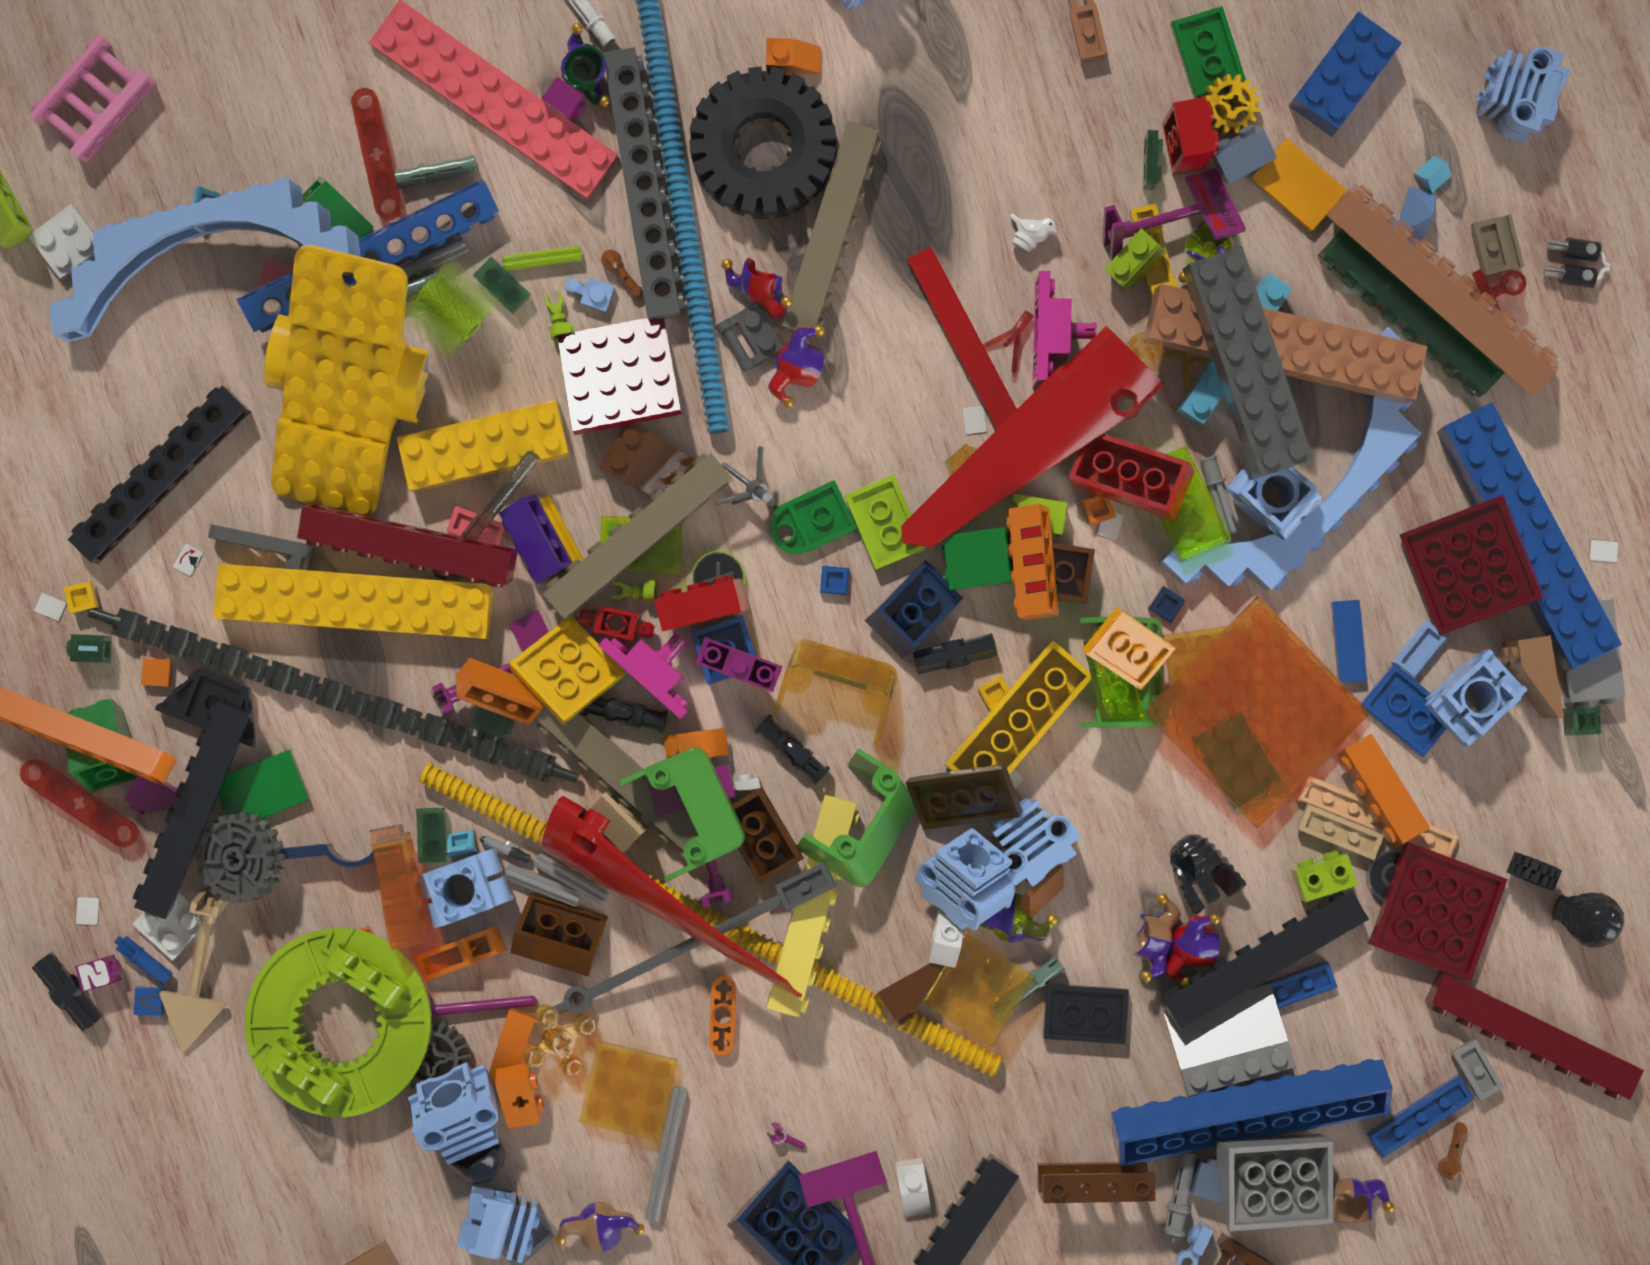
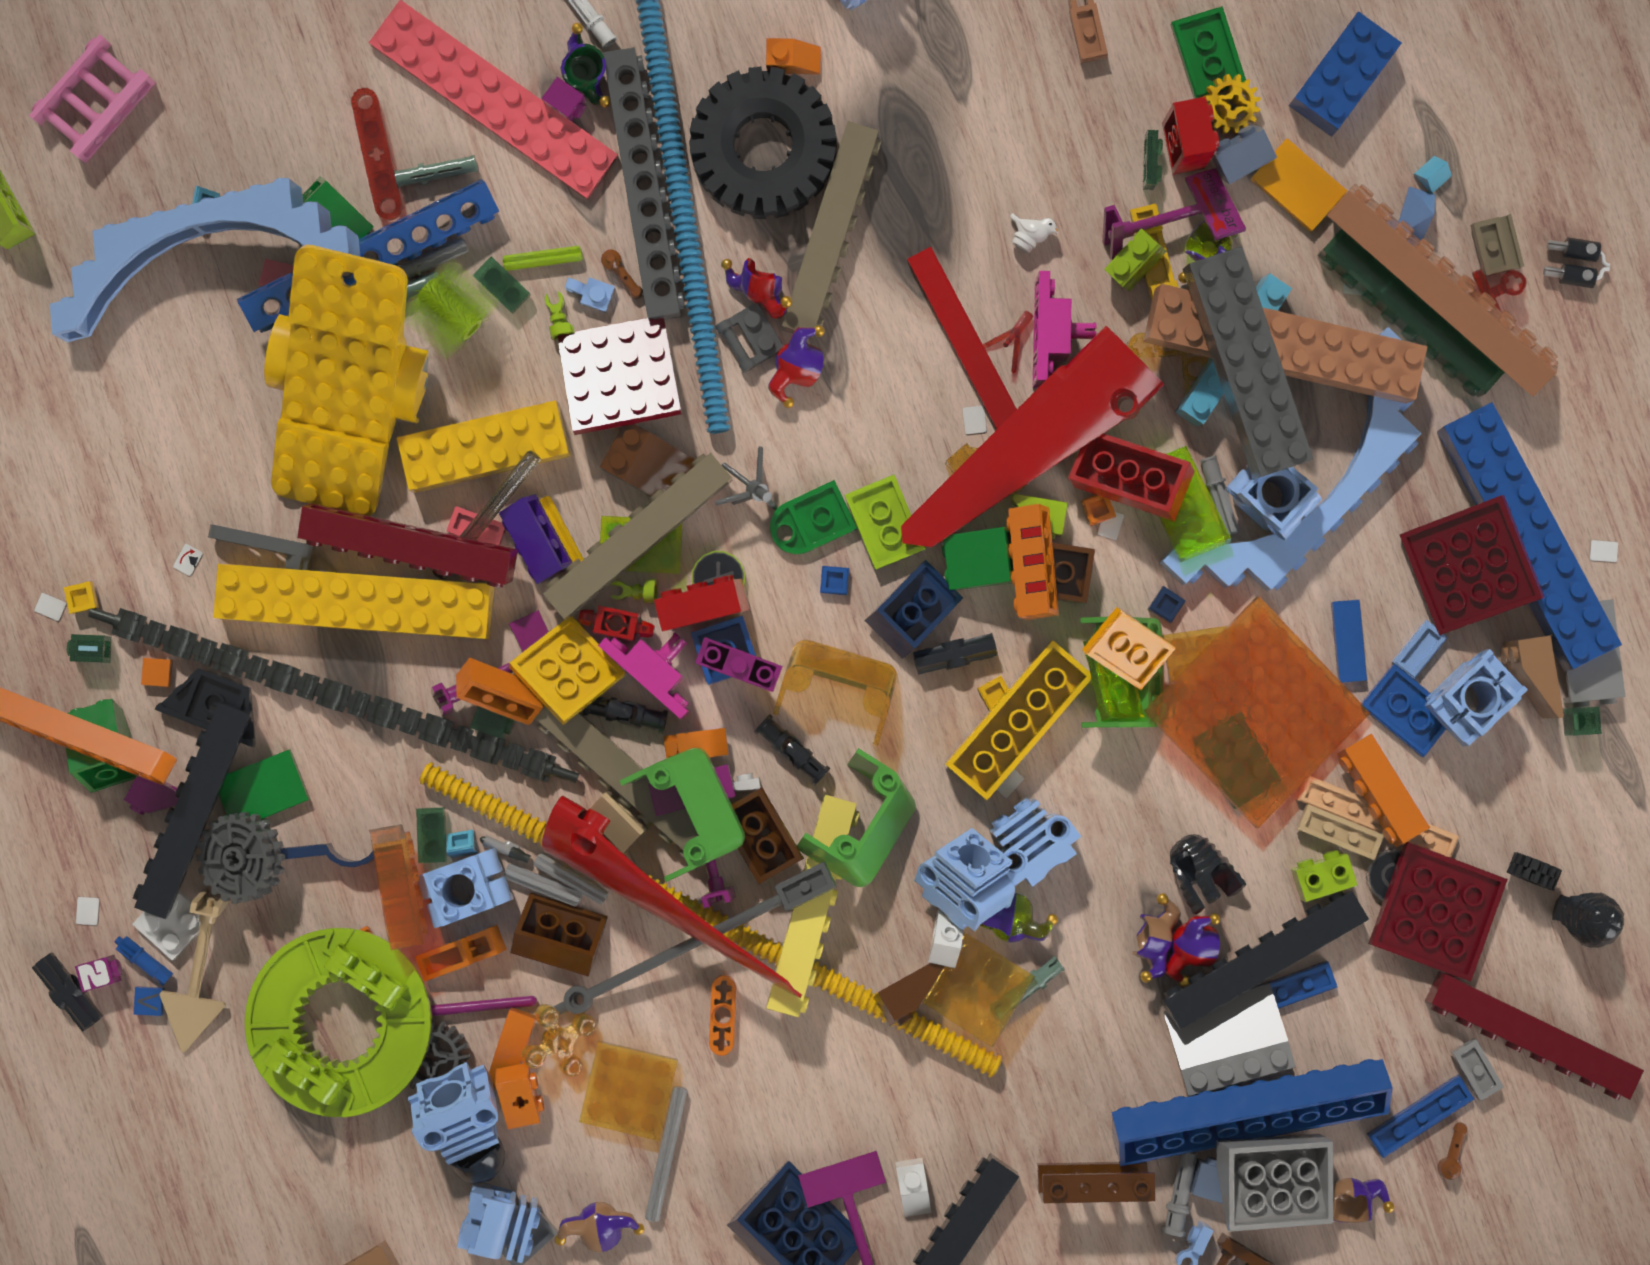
(64, 241): white plate -> none
(95, 815): clear red piece -> none
(213, 433): black brick -> none
(782, 1136): magenta hand -> none
(964, 797): dark brown plate -> none
(1042, 892): dark orange slope -> none
(1085, 1013): black plate -> none
(1523, 91): light blue piece -> none

